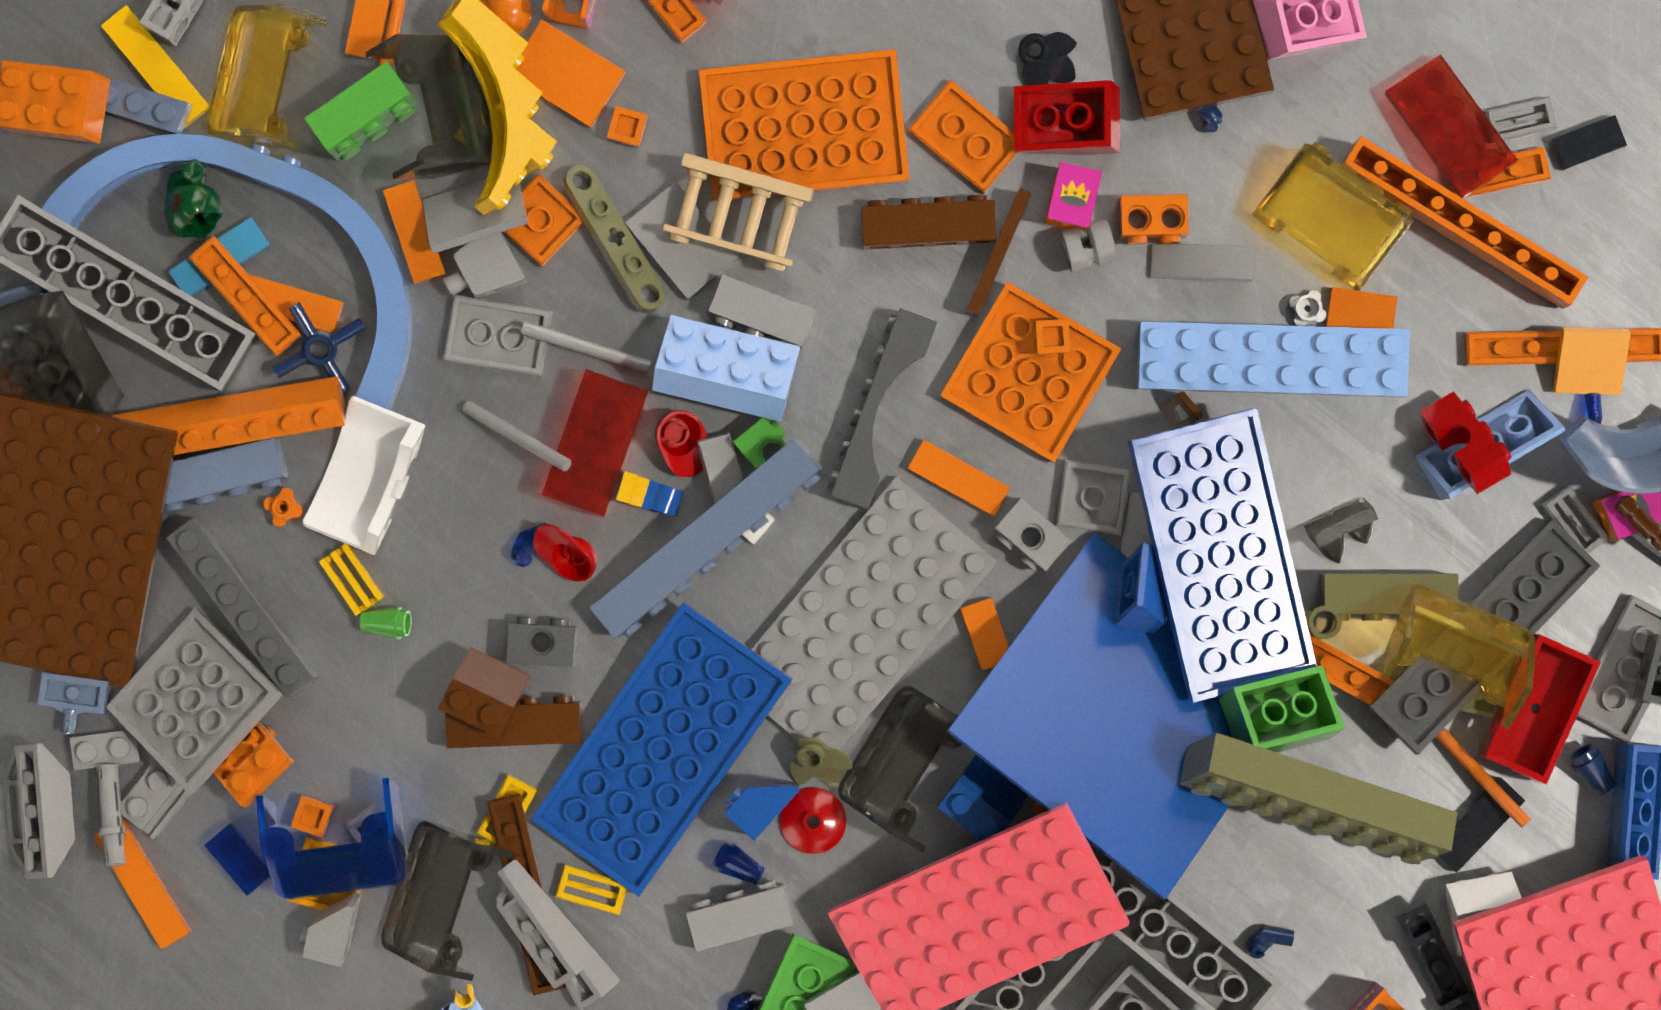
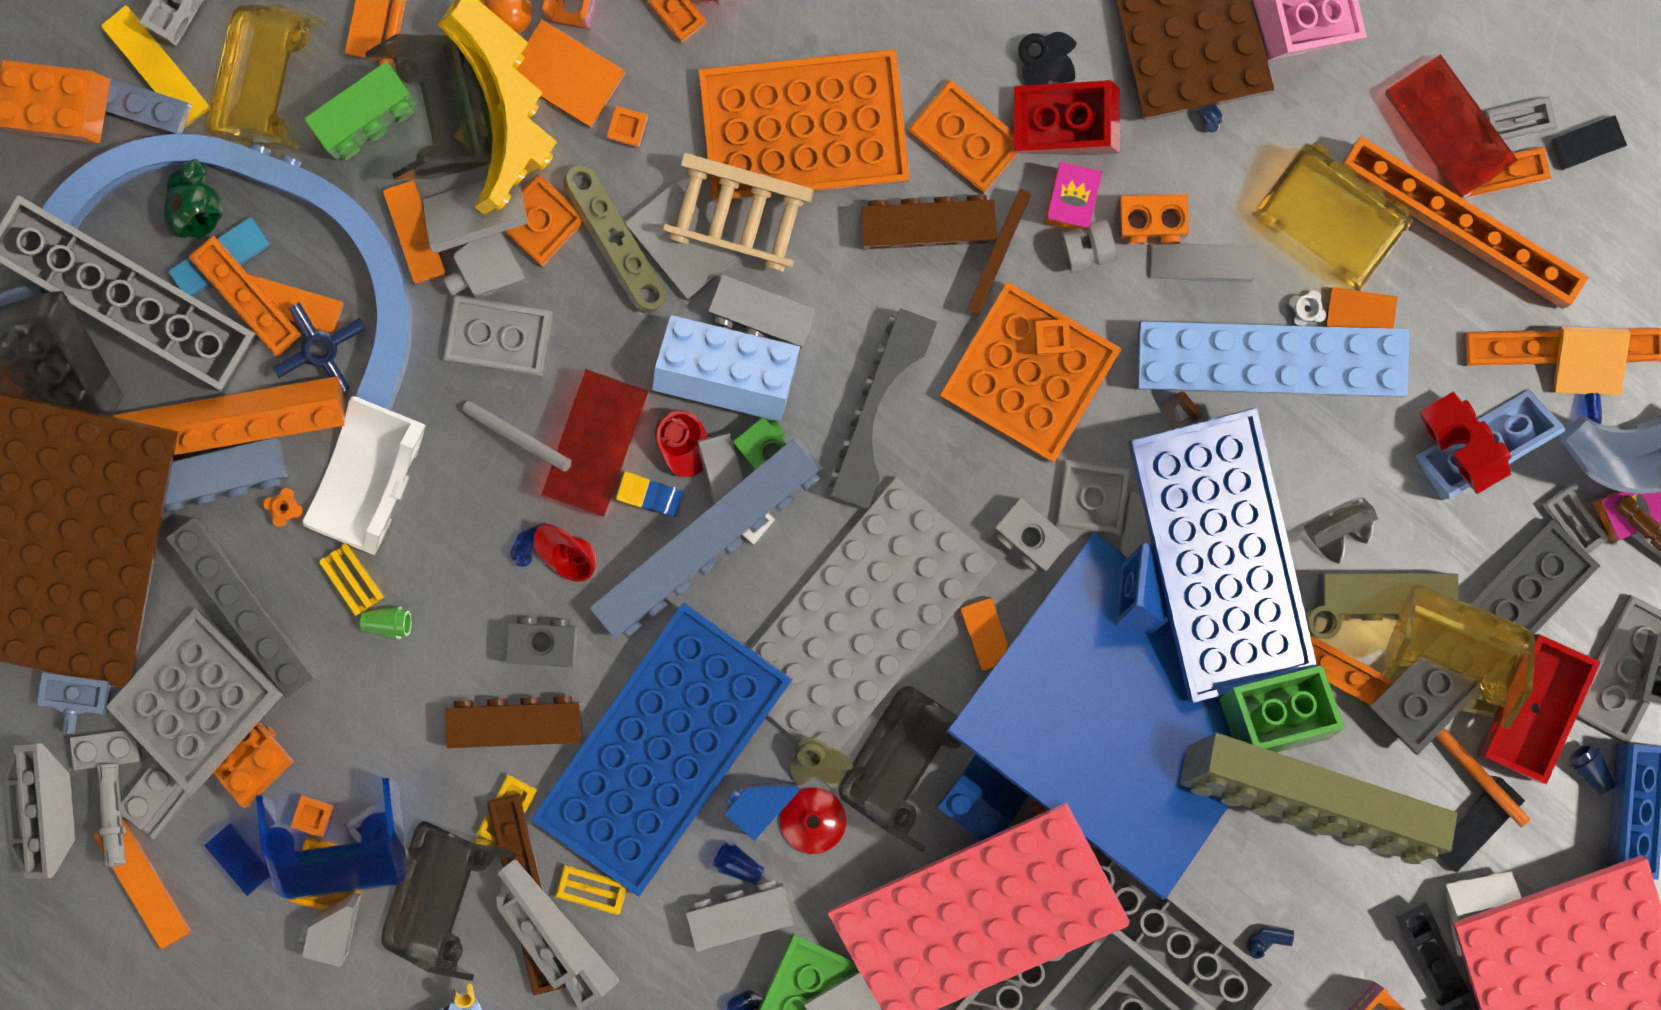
(485, 692): reddish brown slope -> none
(585, 347): light grey bar -> none
(958, 478): orange tile -> none

